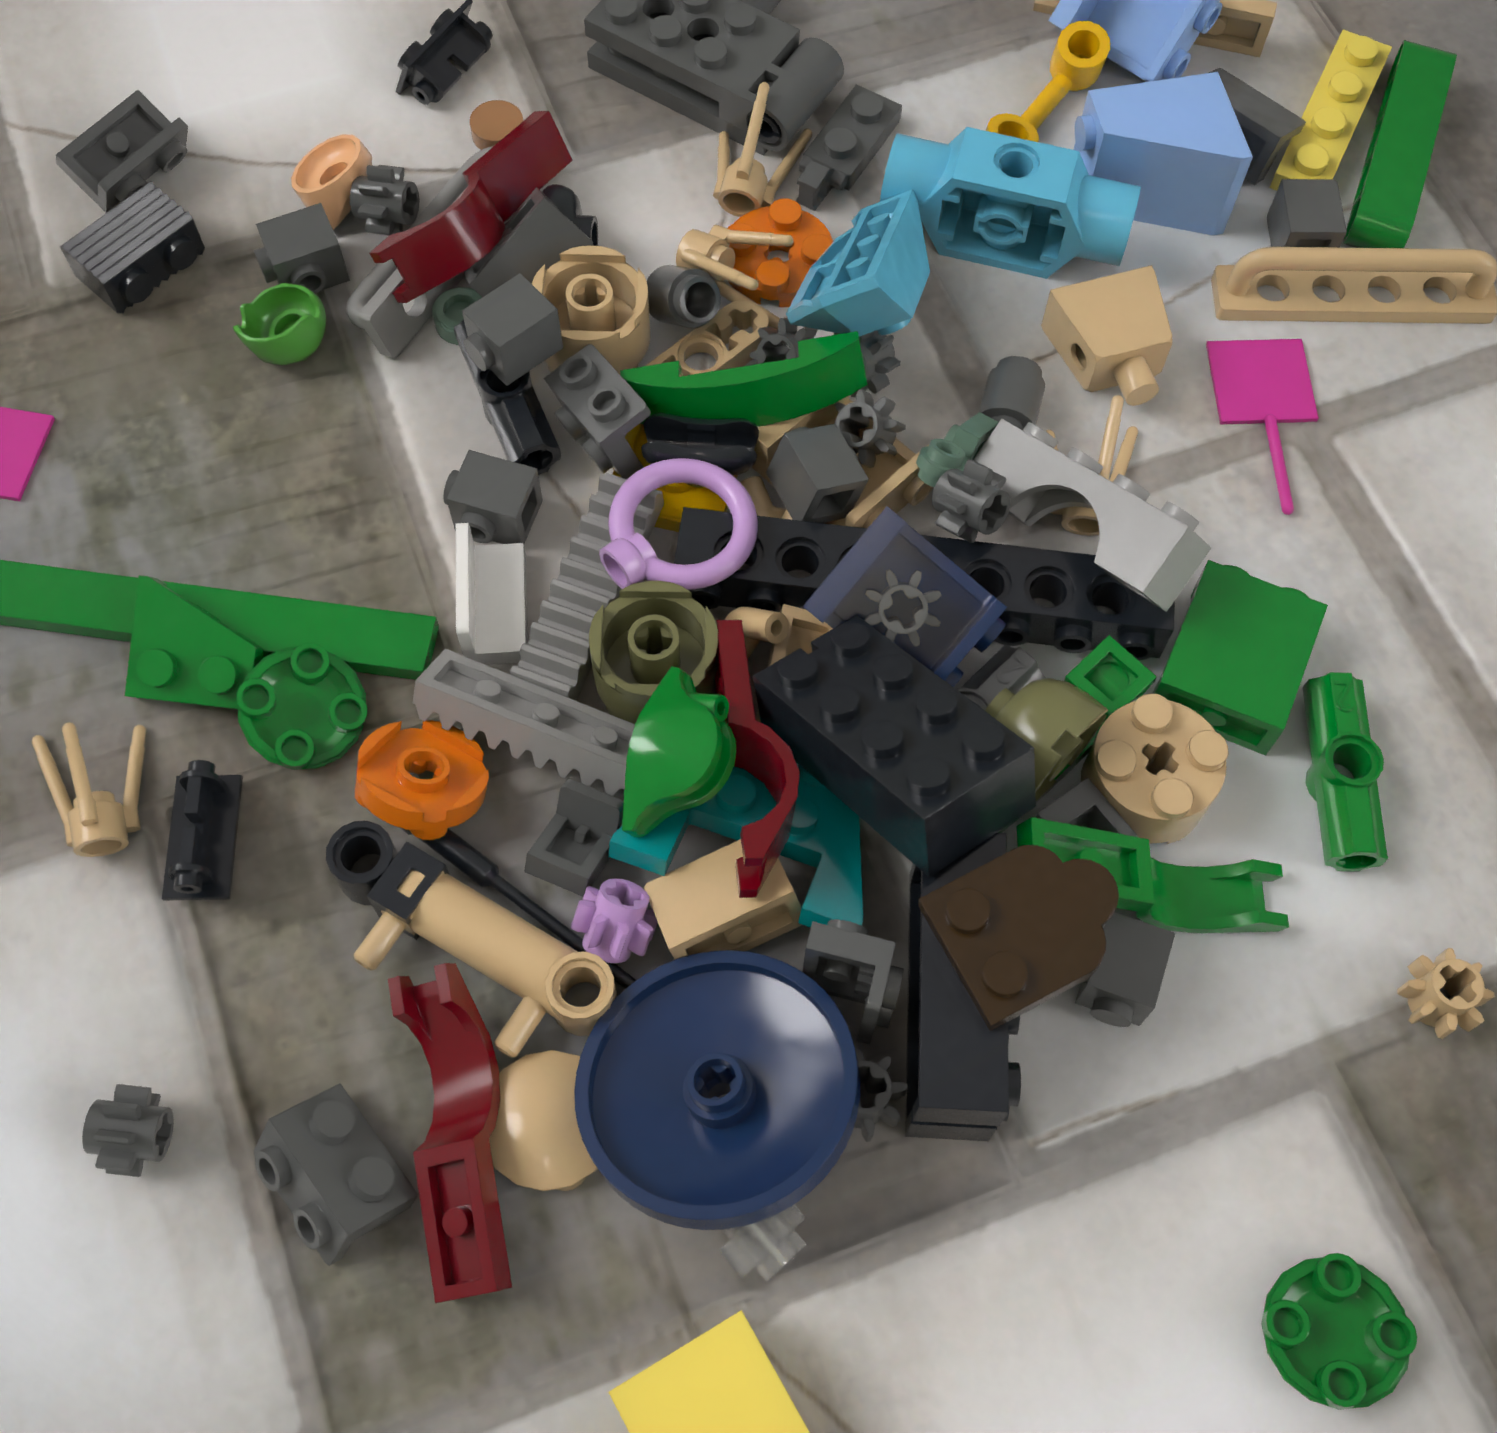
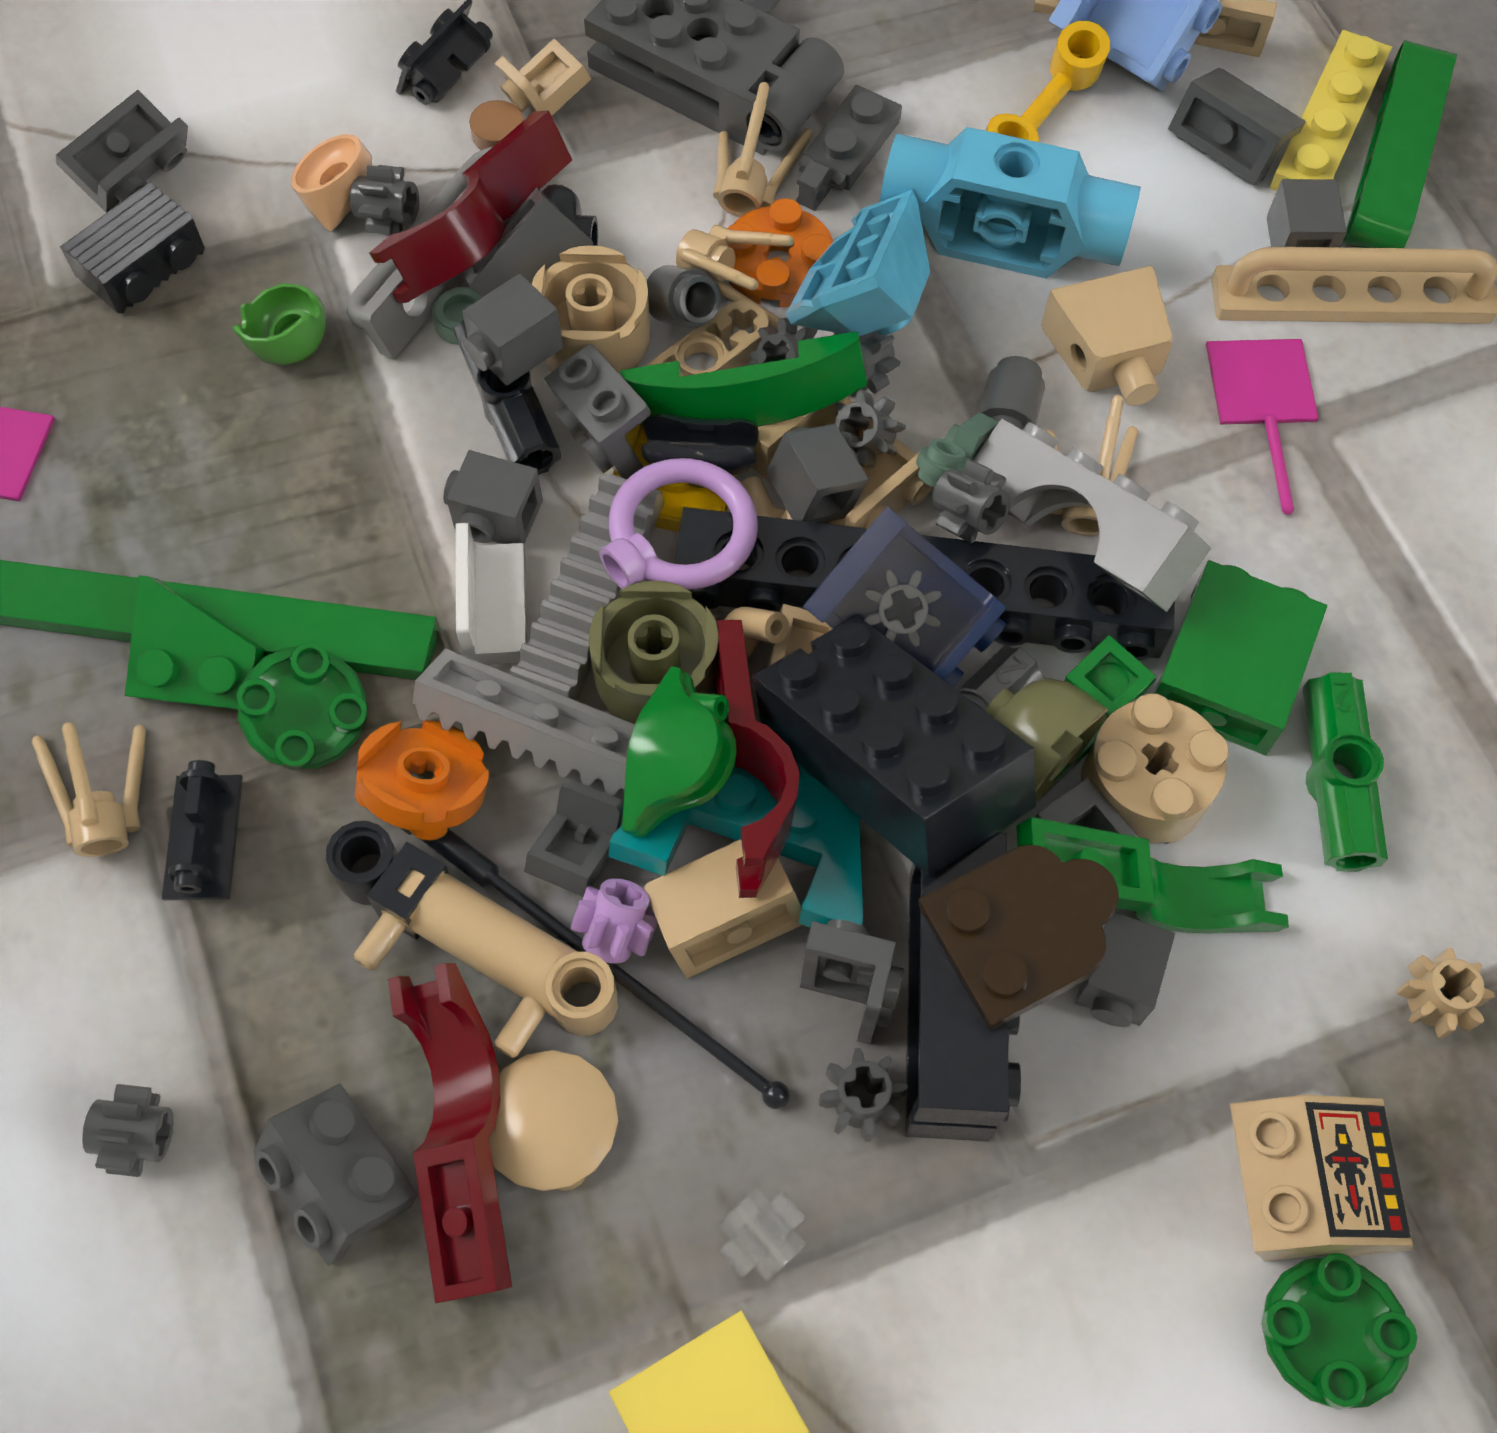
(301, 250): dark grey brick -> none
(545, 80): none -> tan bracket
(705, 1032): dark blue dish -> none
(1172, 141): light blue slope -> none
(1320, 1177): none -> tan piece

